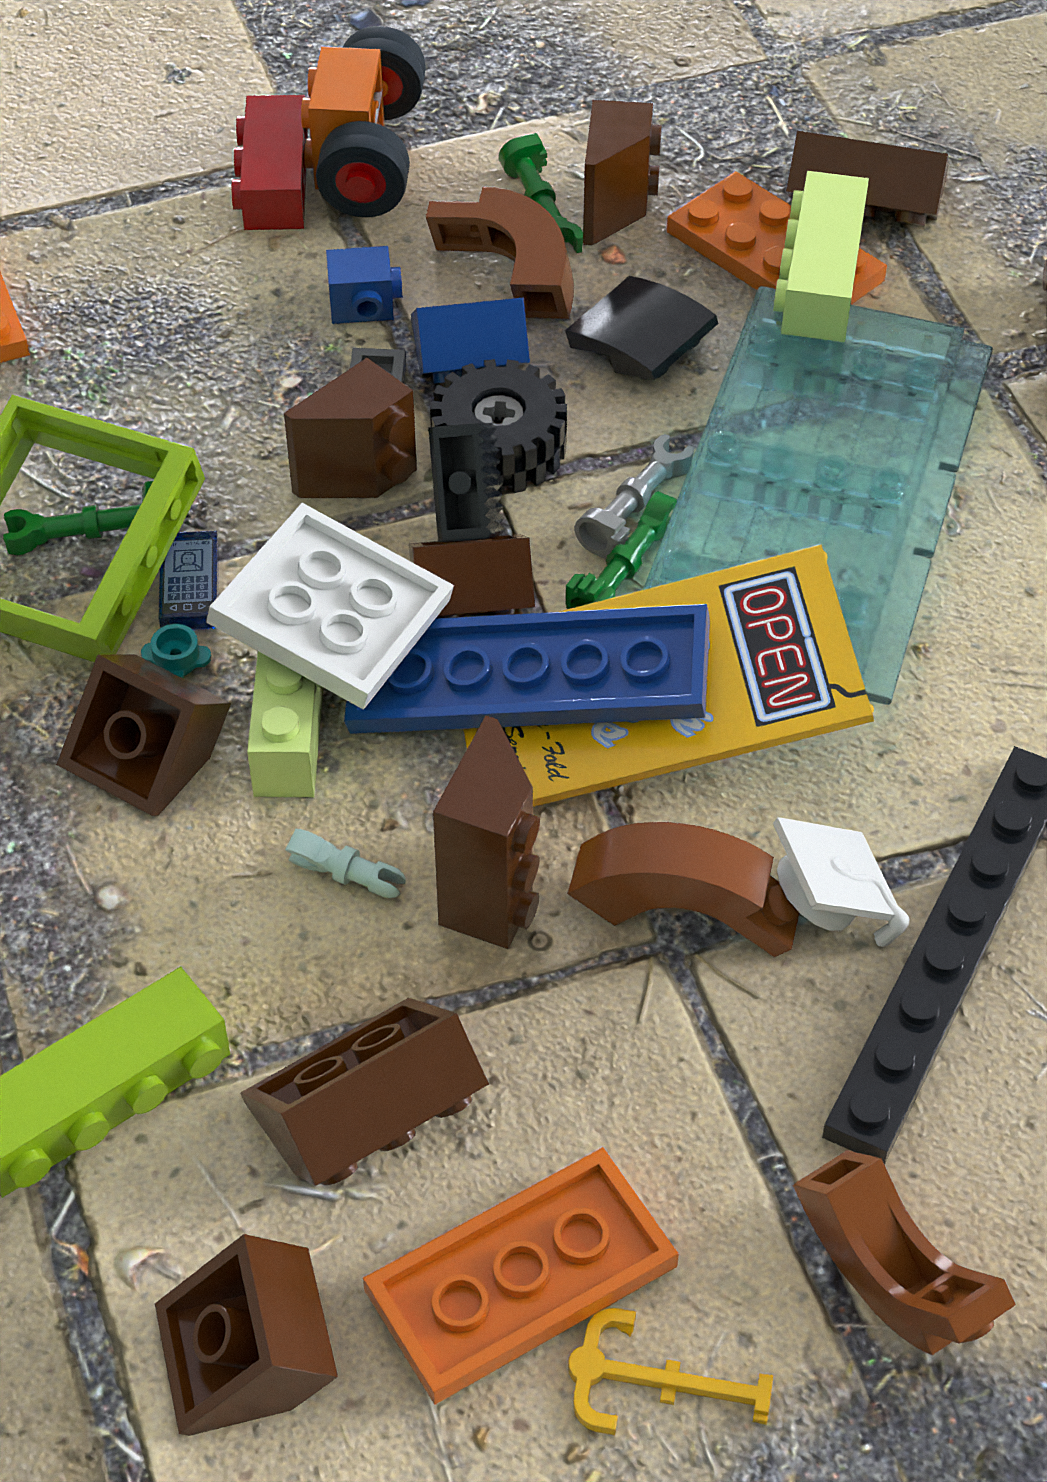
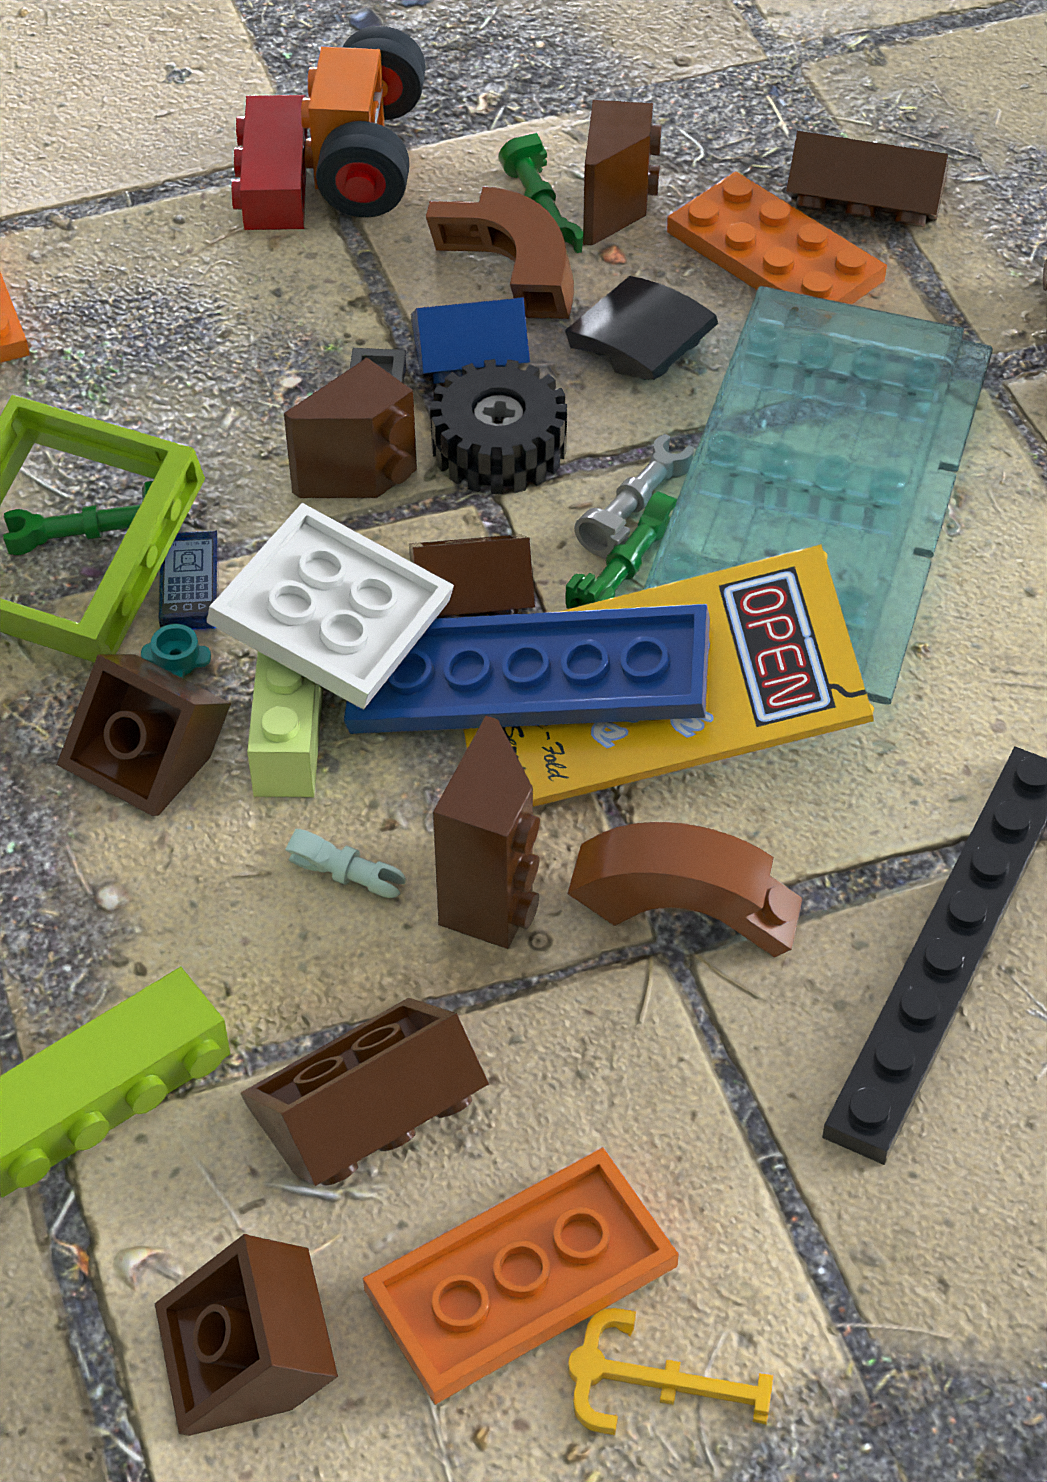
(362, 284): blue brick -> none
(466, 482): black brick -> none
(821, 256): yellowish green brick -> none
(835, 878): white hat -> none
(891, 1260): dark orange arch -> none

